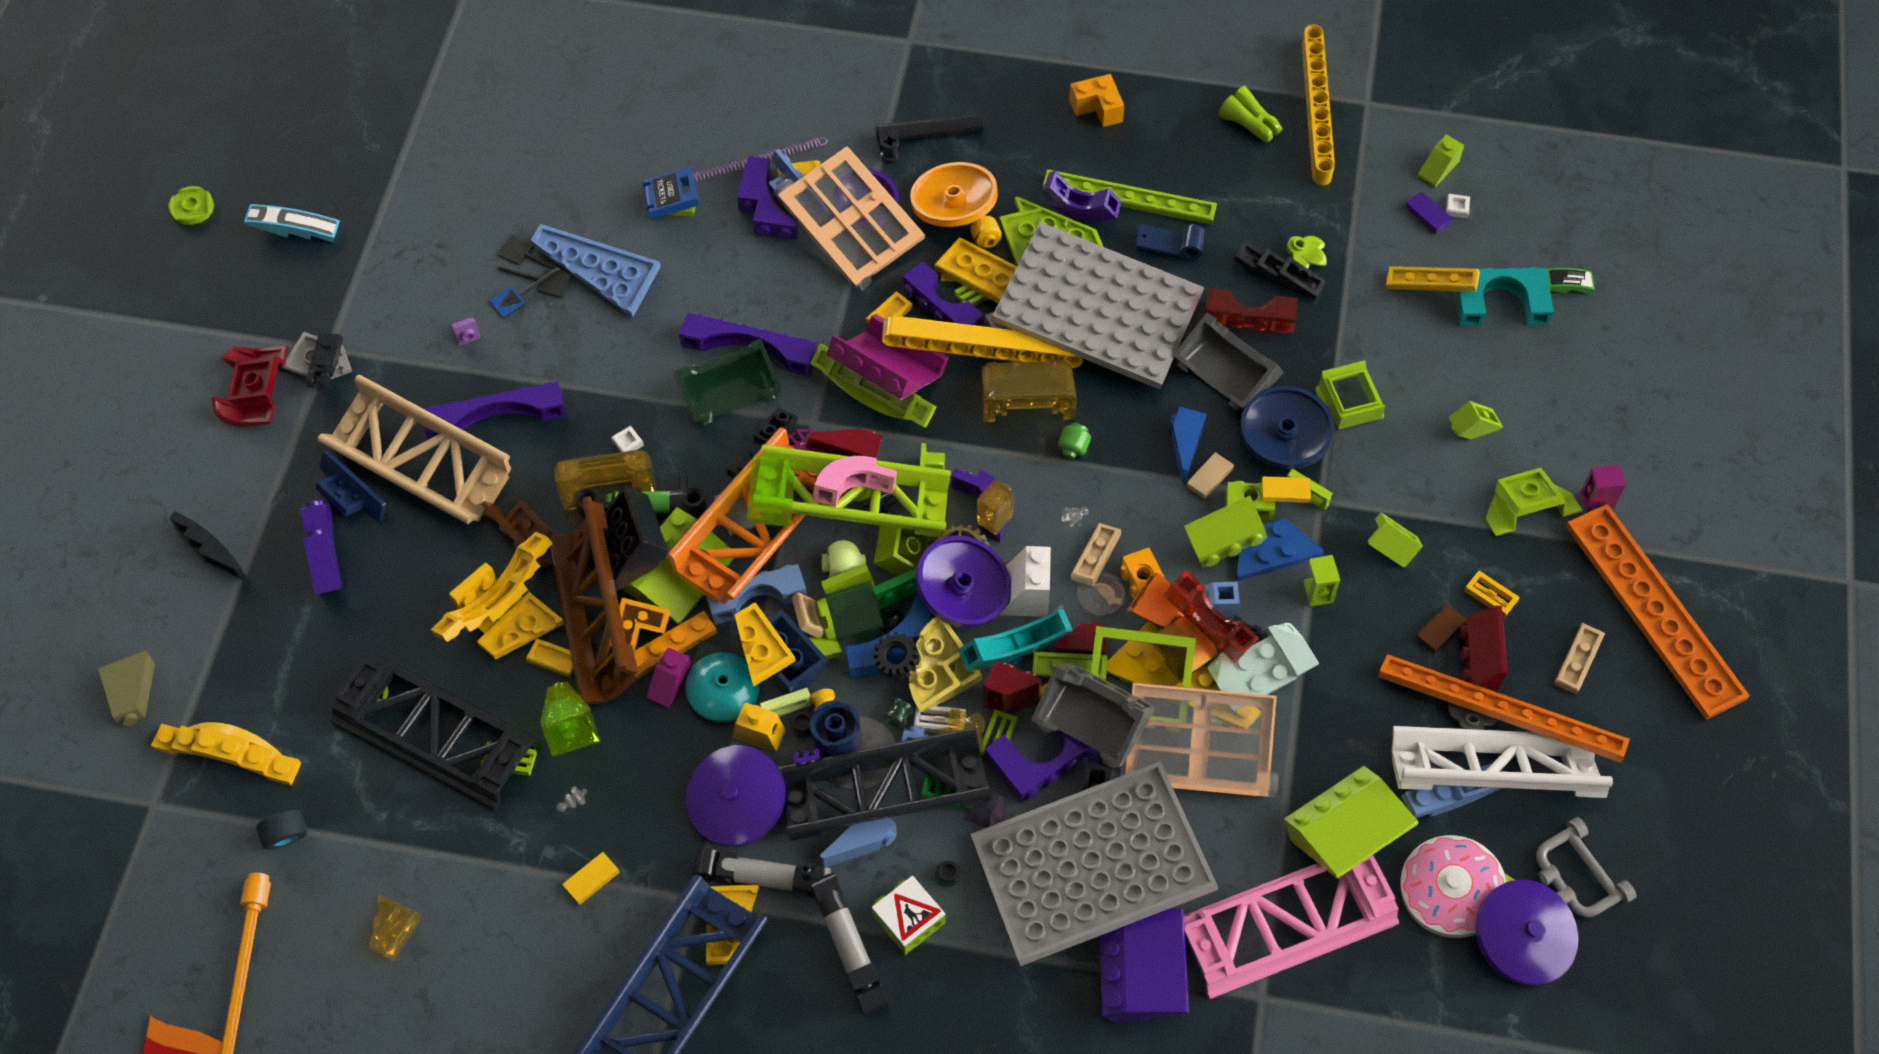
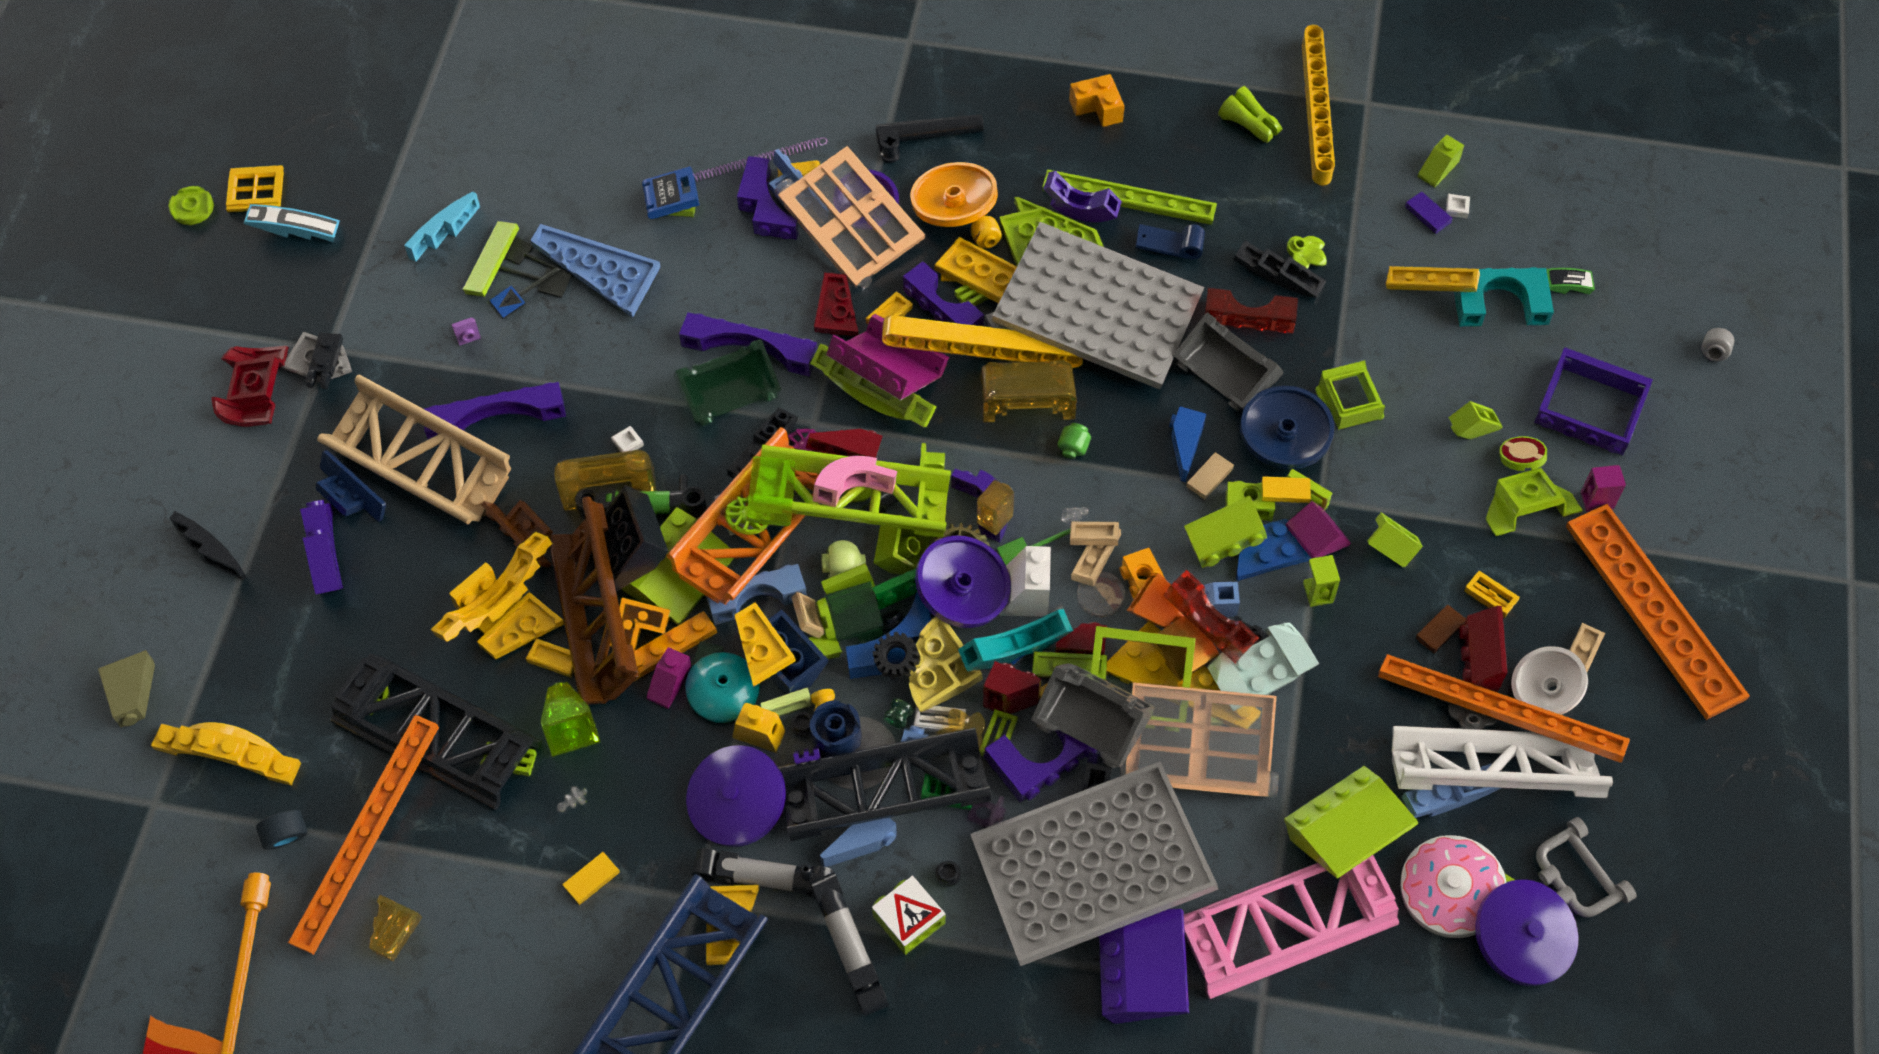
(254, 173): none -> yellow piece
(363, 835): none -> orange plate
(448, 221): none -> medium azure slope
(491, 259): none -> lime tile
(740, 514): none -> lime wheel
(835, 307): none -> dark red wing
(1014, 547): none -> bright green piece
(1094, 533): none -> tan tile
(1316, 531): none -> magenta slope
(1523, 453): none -> tile
(1550, 668): none -> white dish
(1605, 374): none -> dark purple window
(1717, 344): none -> light grey head

